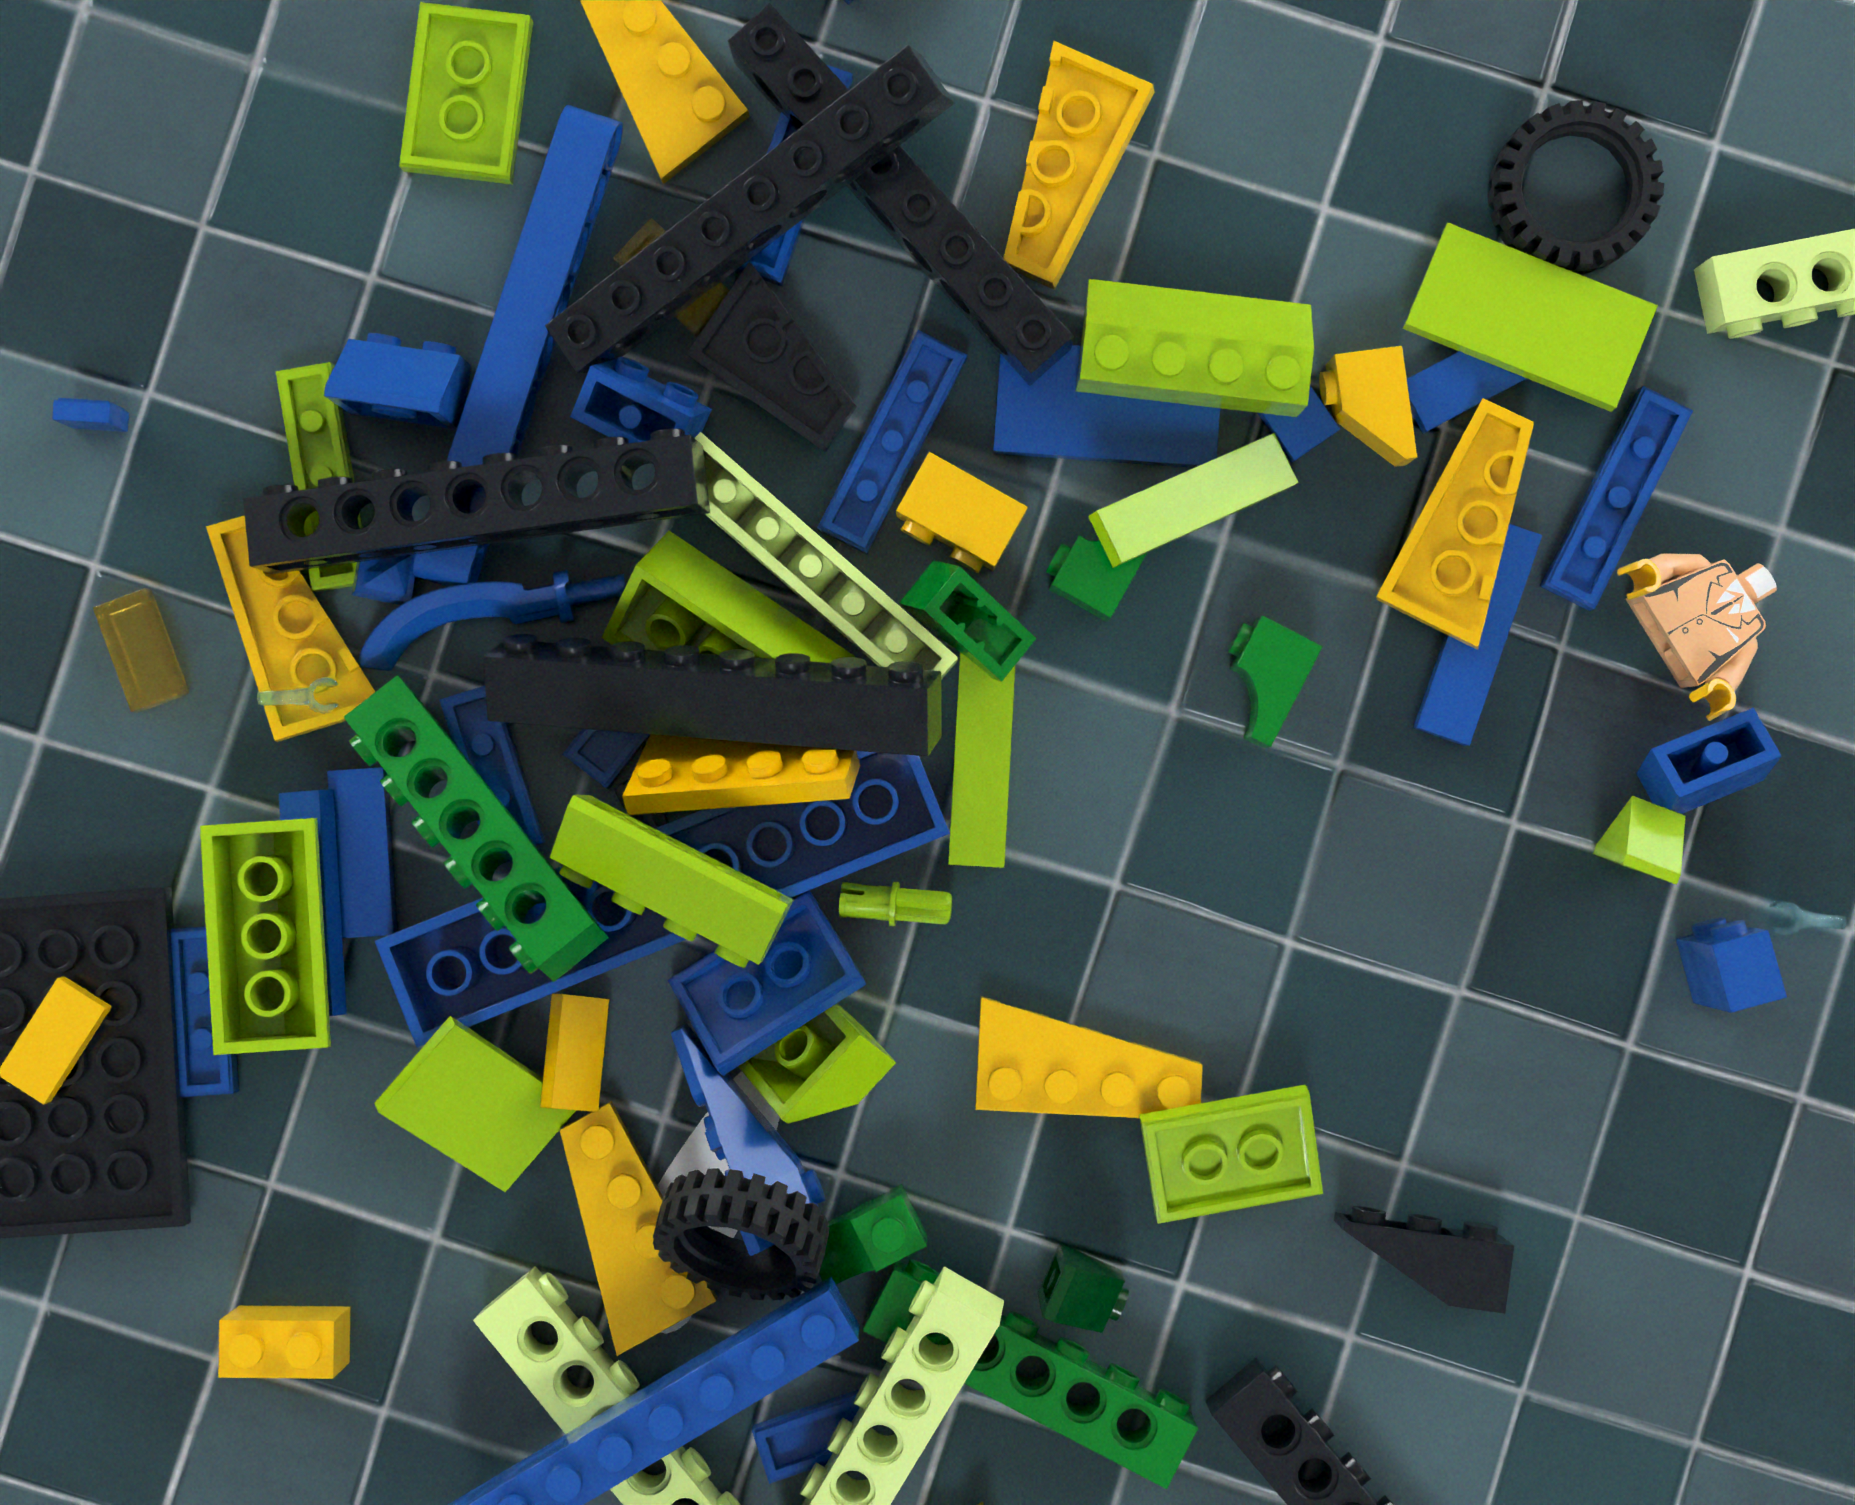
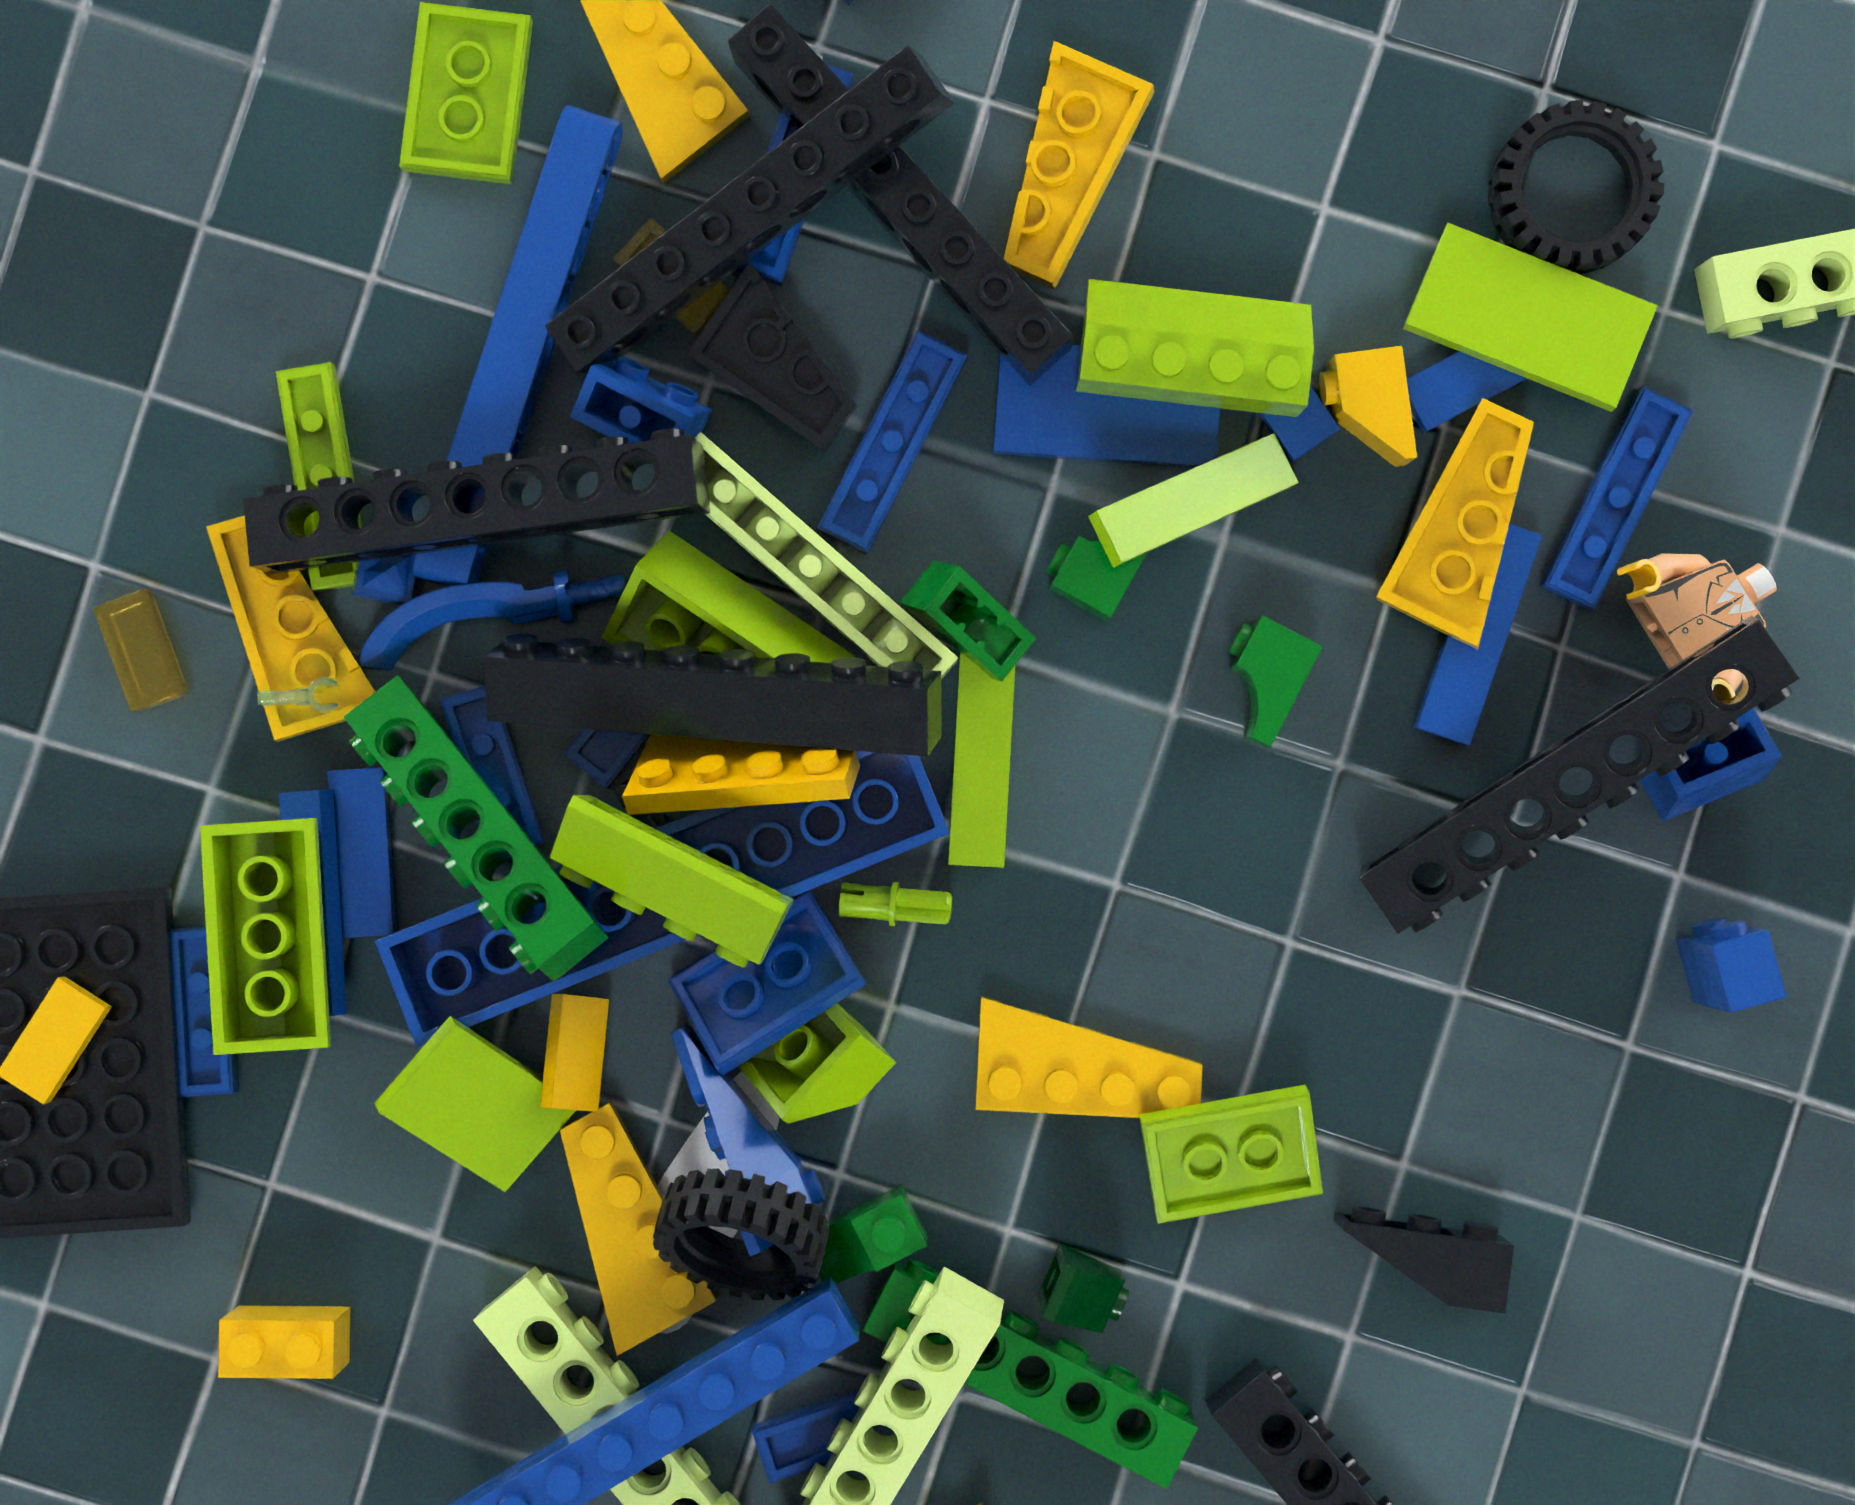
(90, 414): blue tile -> none
(400, 382): blue slope -> none
(959, 513): yellow brick -> none
(1645, 840): lime slope -> none
(1741, 648): none -> black brick
(1806, 919): clear light blue hand -> none

